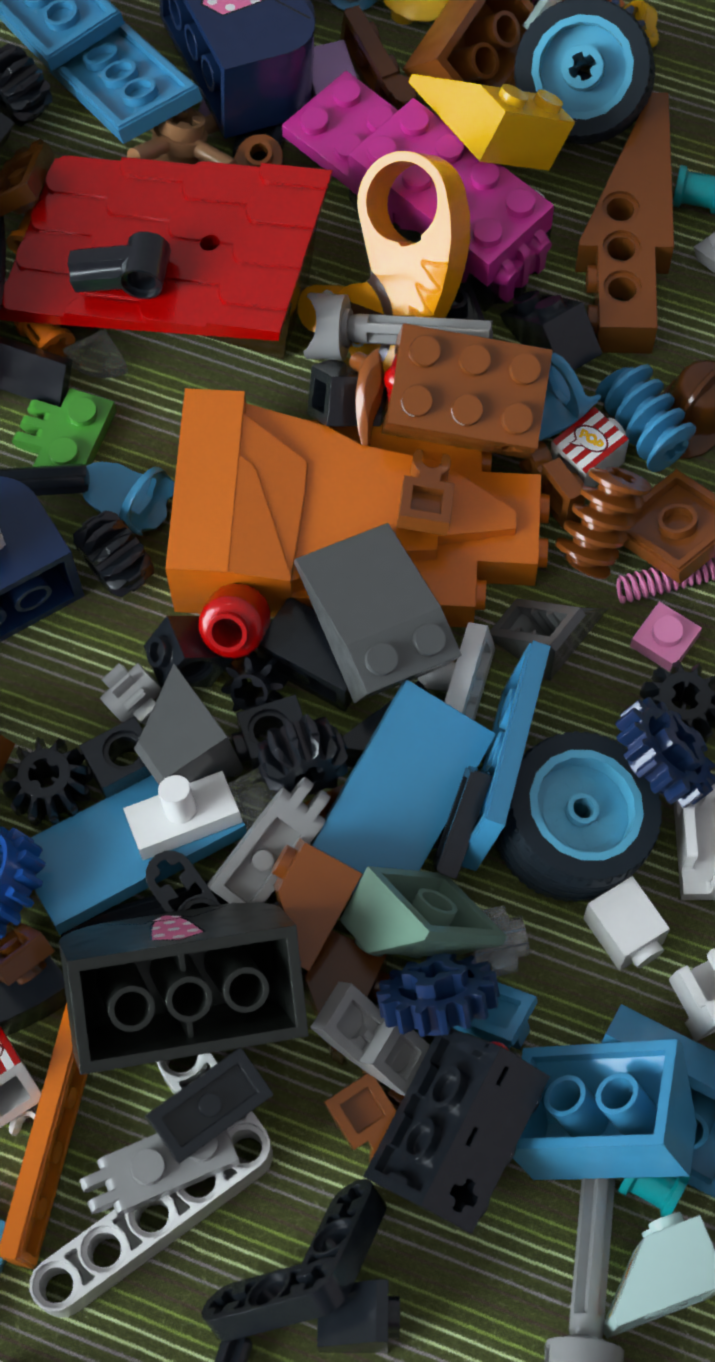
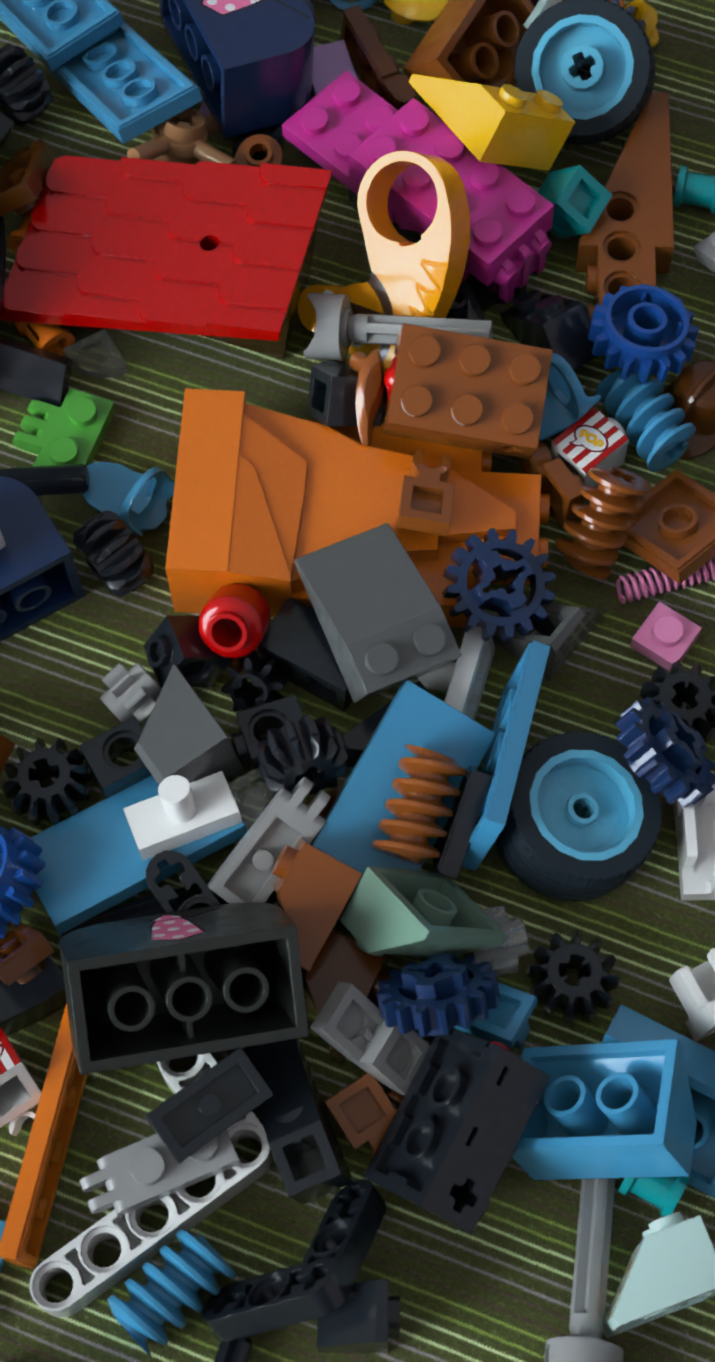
(134, 267): black piece -> none
(169, 1289): none -> dark azure piece
(298, 1123): none -> black slope
(419, 806): none -> dark orange piece
(491, 567): none -> dark blue gear
(576, 200): none -> teal brick
(592, 969): none -> black gear
(627, 925): white brick -> none
(643, 332): none -> blue gear

